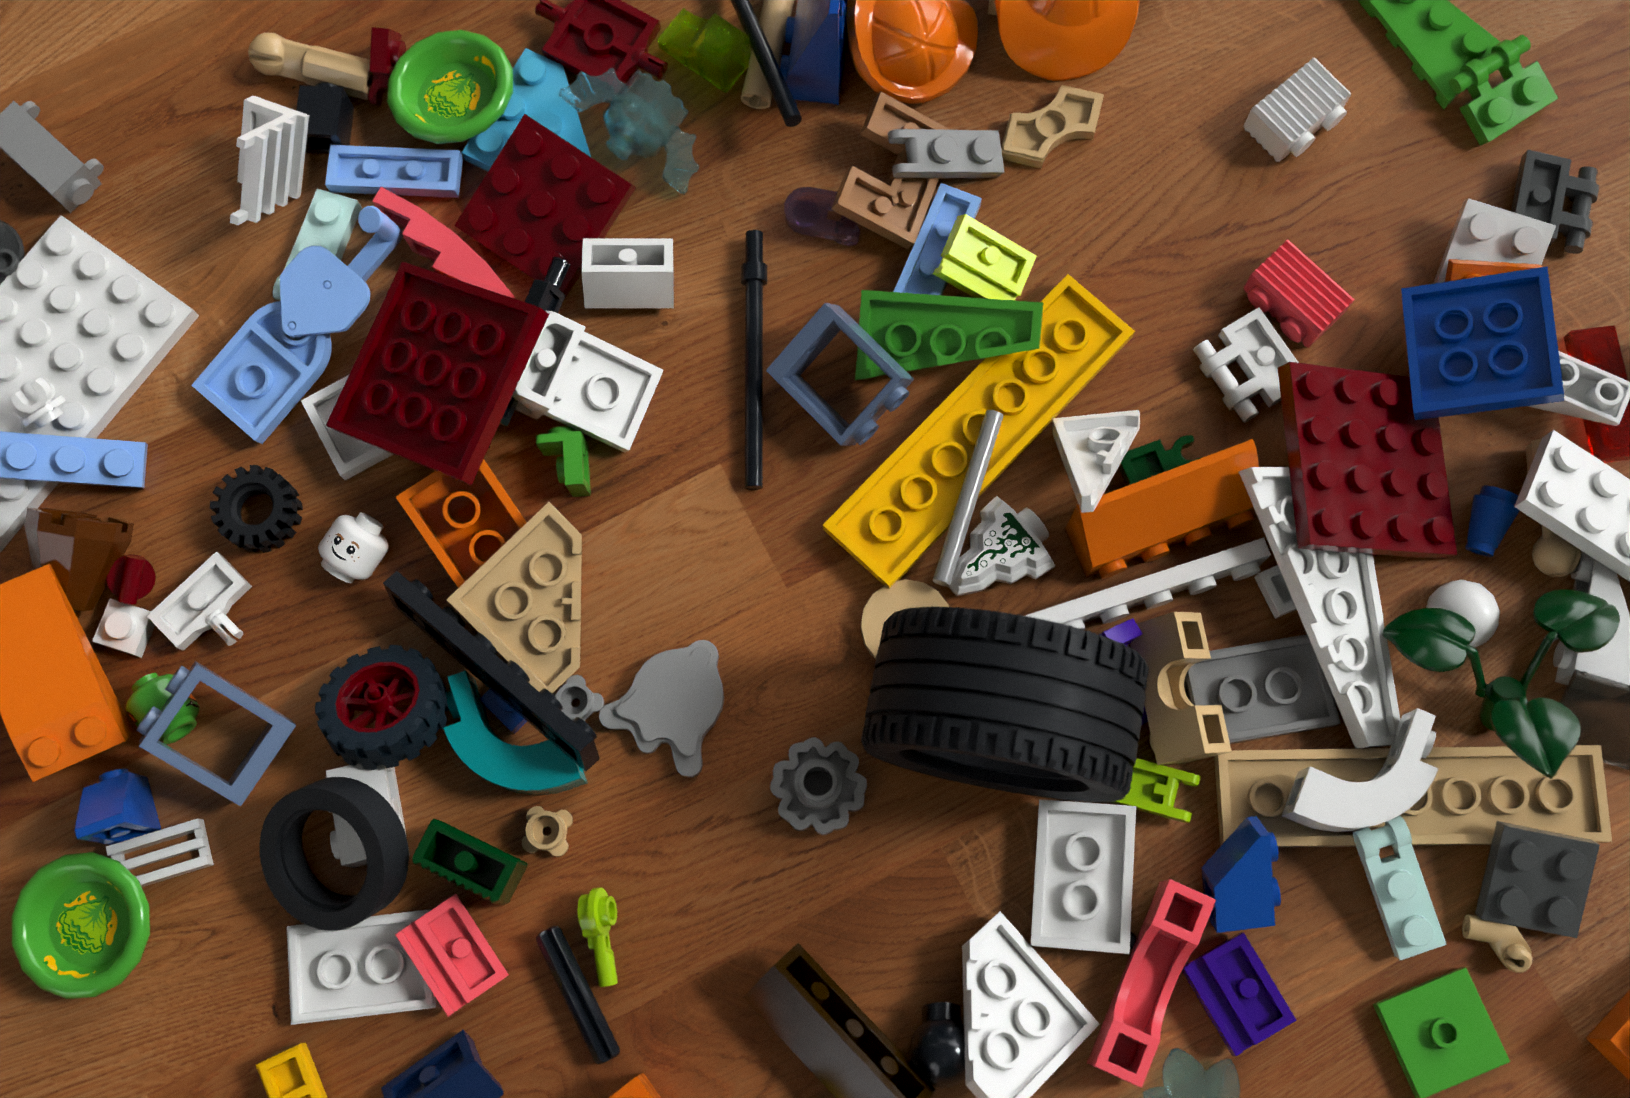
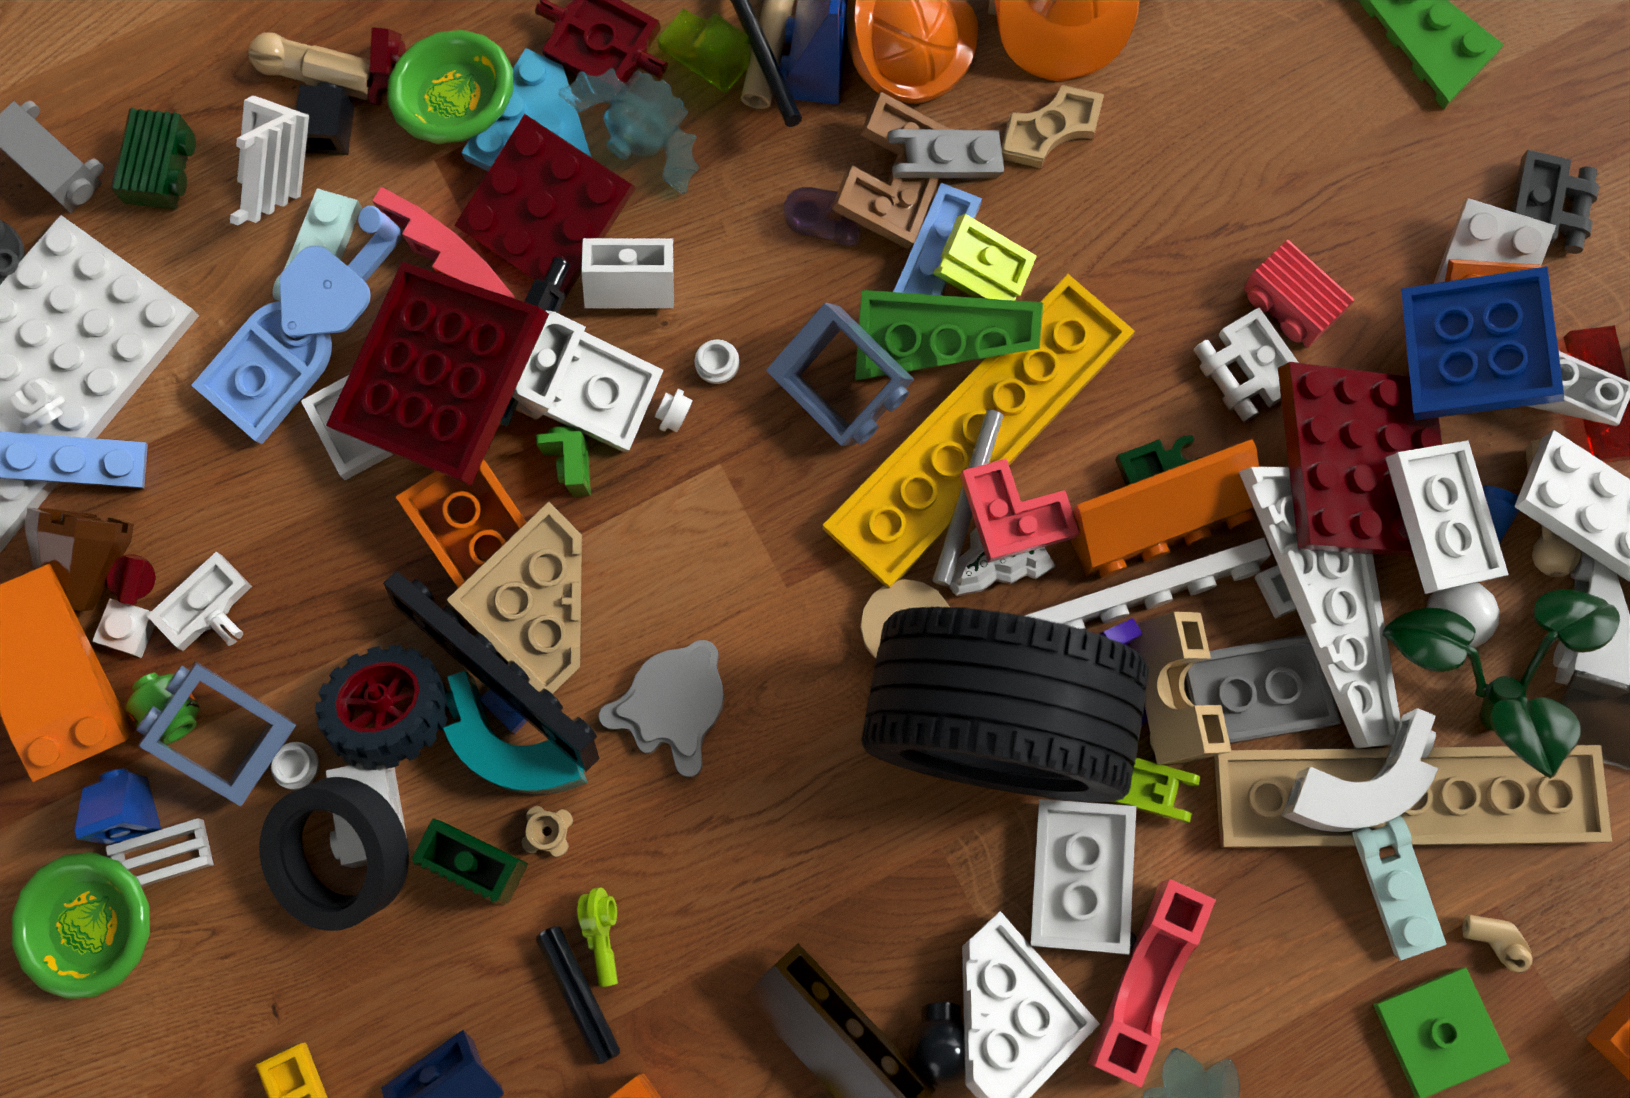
(153, 159): none -> dark green brick
(234, 495): black tyre -> none
(295, 765): none -> white plate
(353, 547): white head -> none
(354, 971): white tile -> none
(395, 169): light blue plate -> none
(452, 954): coral plate -> none
(577, 689): light grey plate -> none
(673, 410): none -> white plate
(717, 361): none -> white plate
(754, 278): black bar -> none
(818, 786): light grey plant -> none
(1005, 522): none -> coral plate
(1093, 450): white wing -> none
(1238, 994): dark purple plate -> none
(1243, 879): blue slope -> none
(1296, 110): white brick -> none
(1446, 516): none -> white plate
(1508, 102): bright green plate -> none
(1537, 879): dark grey plate -> none

